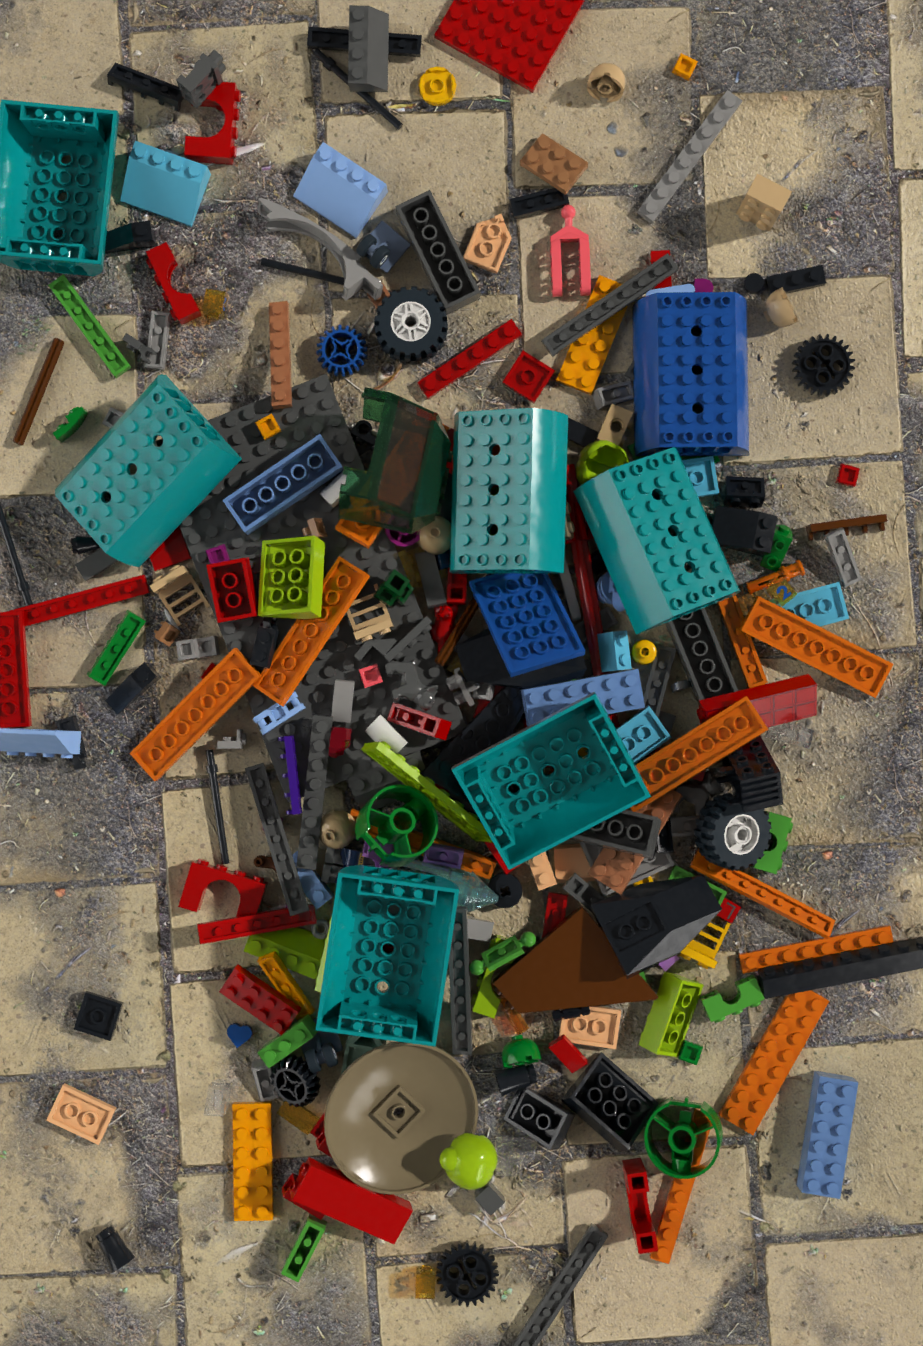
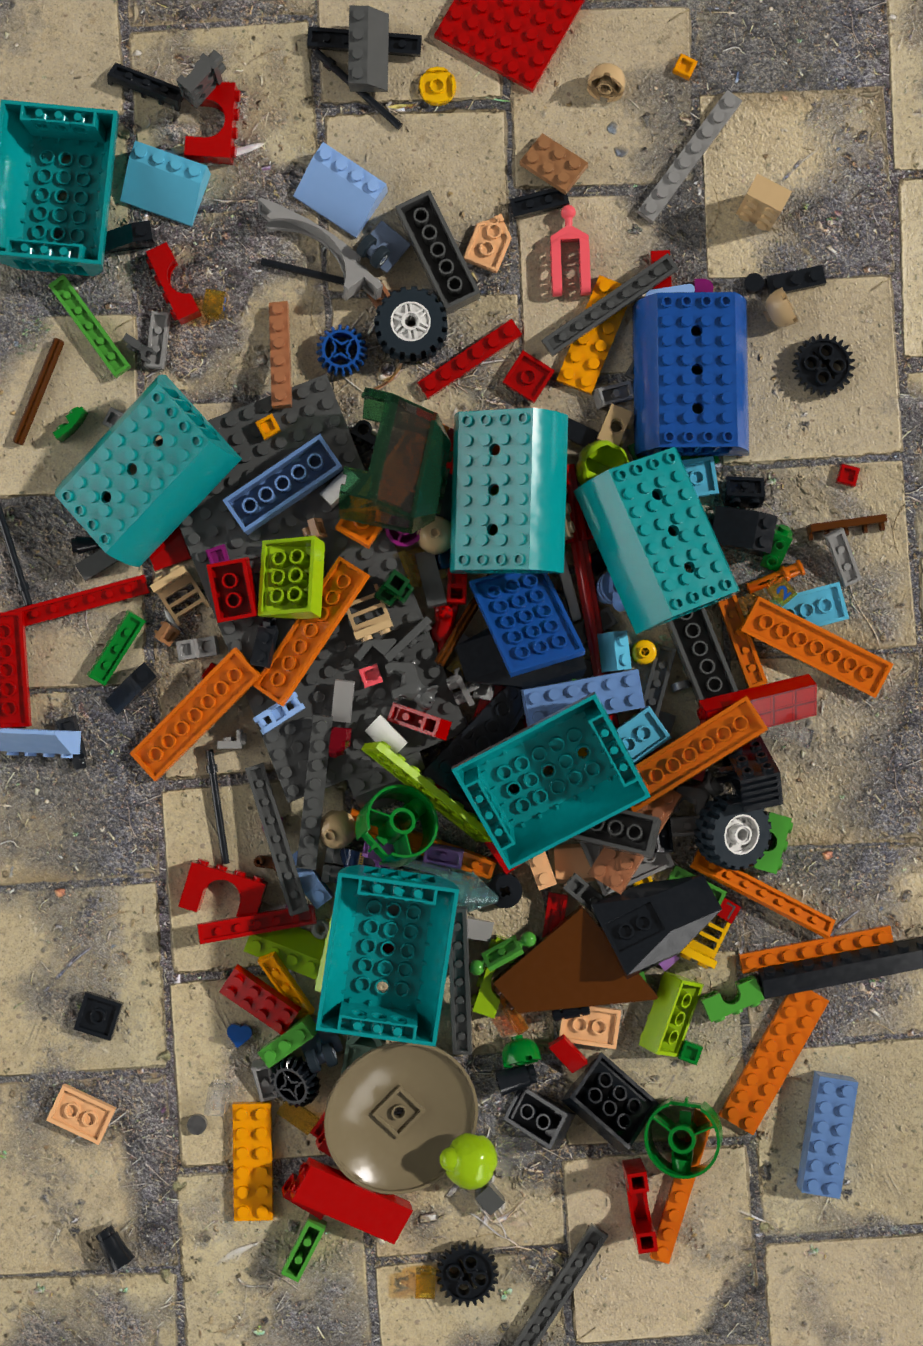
(197, 1124): none -> flat silver tile
(292, 775): dark purple hinge -> none

